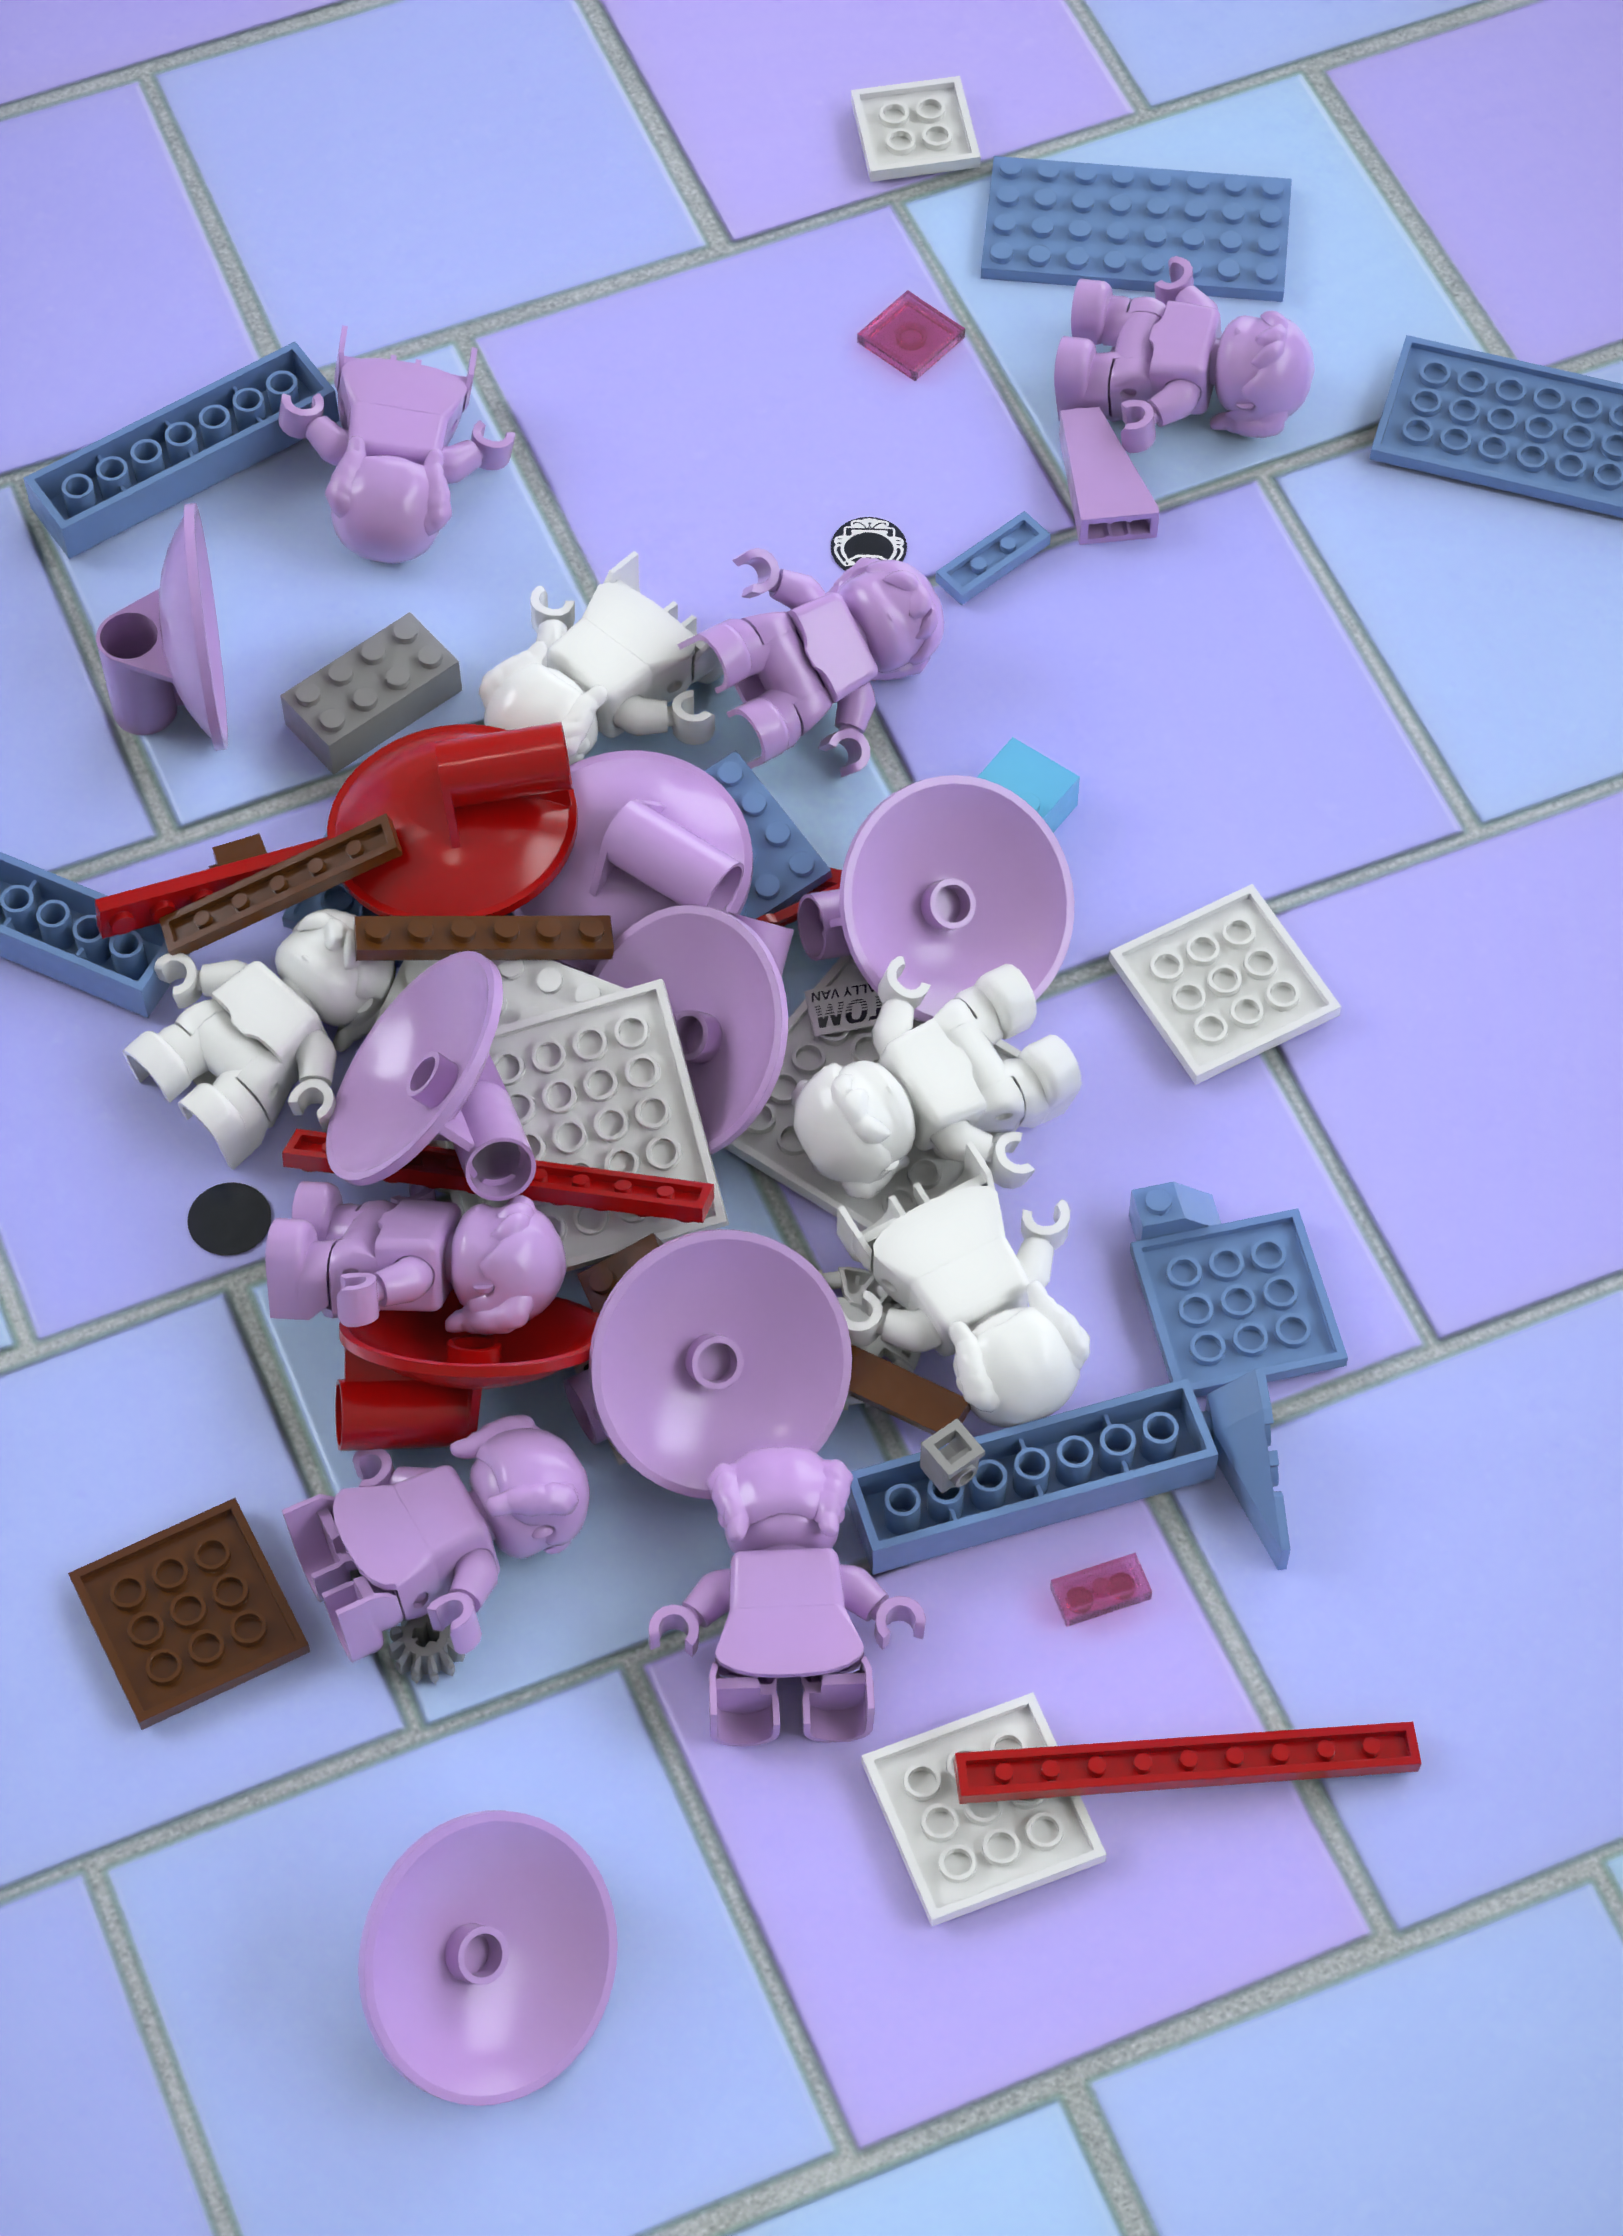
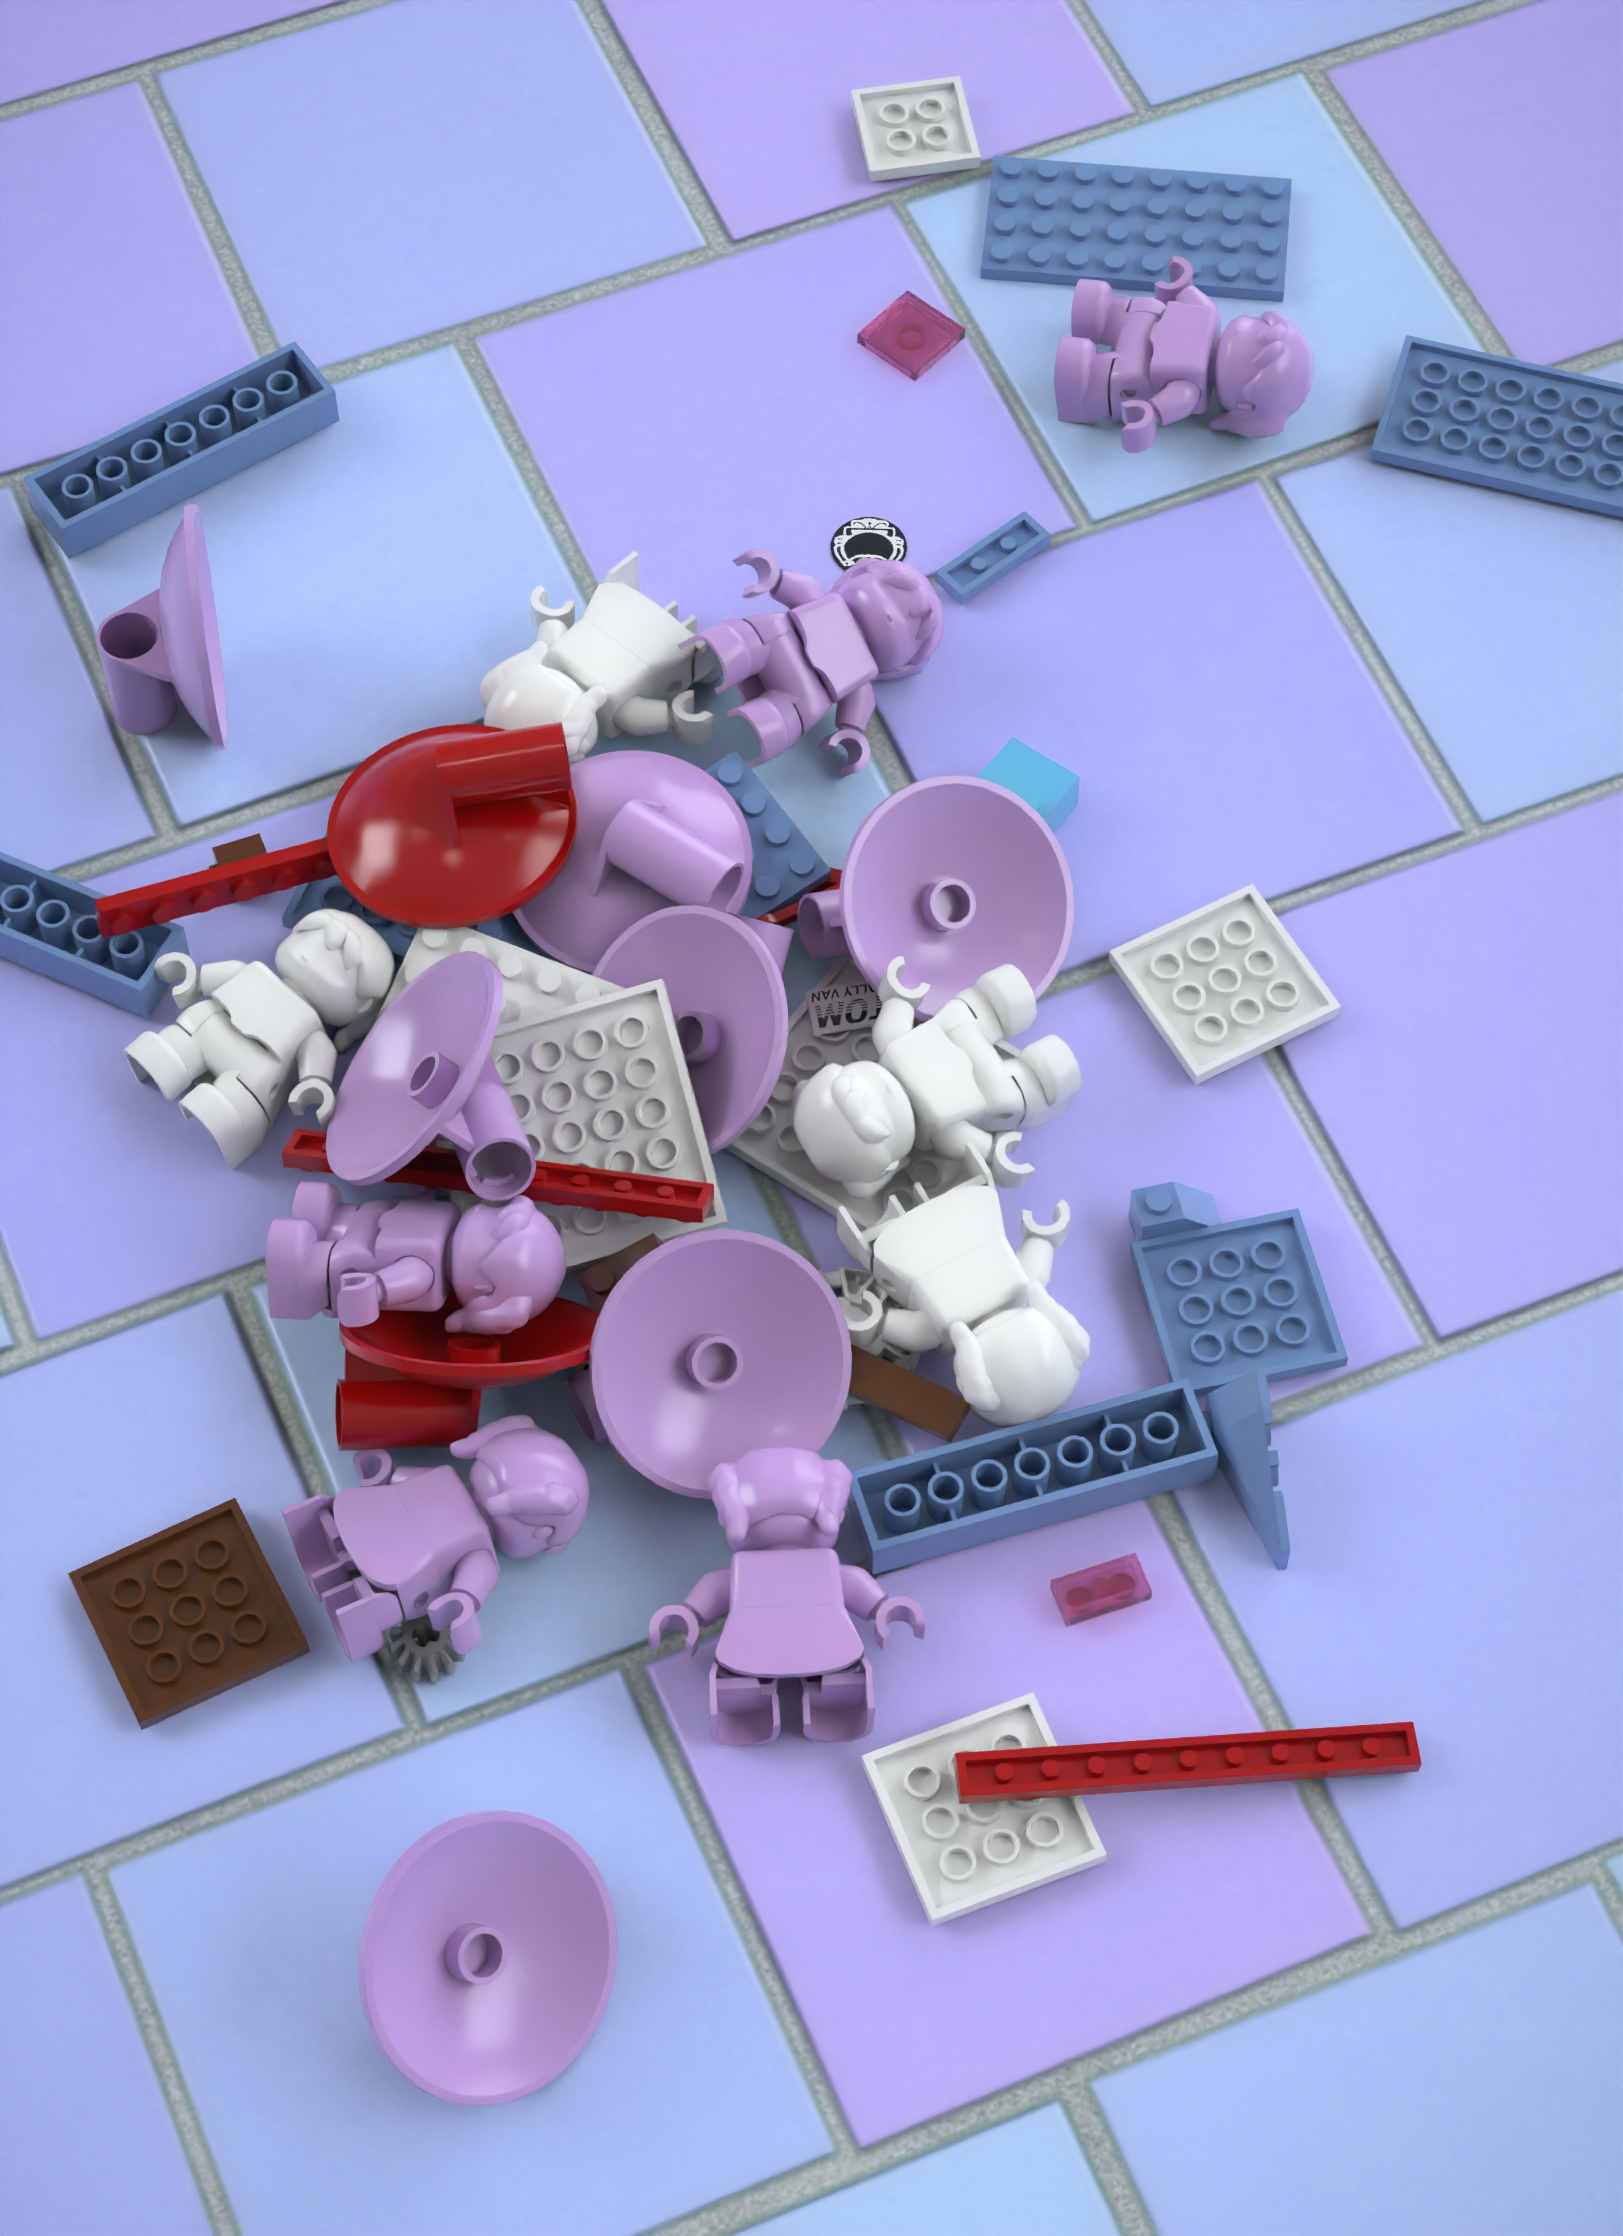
(229, 1218): black sticker -> none
(281, 886): reddish brown plate -> none
(371, 693): light grey brick -> none
(393, 451): lavender piece -> none
(492, 936): reddish brown plate -> none
(954, 1463): light grey brick -> none
(1103, 483): lavender slope -> none

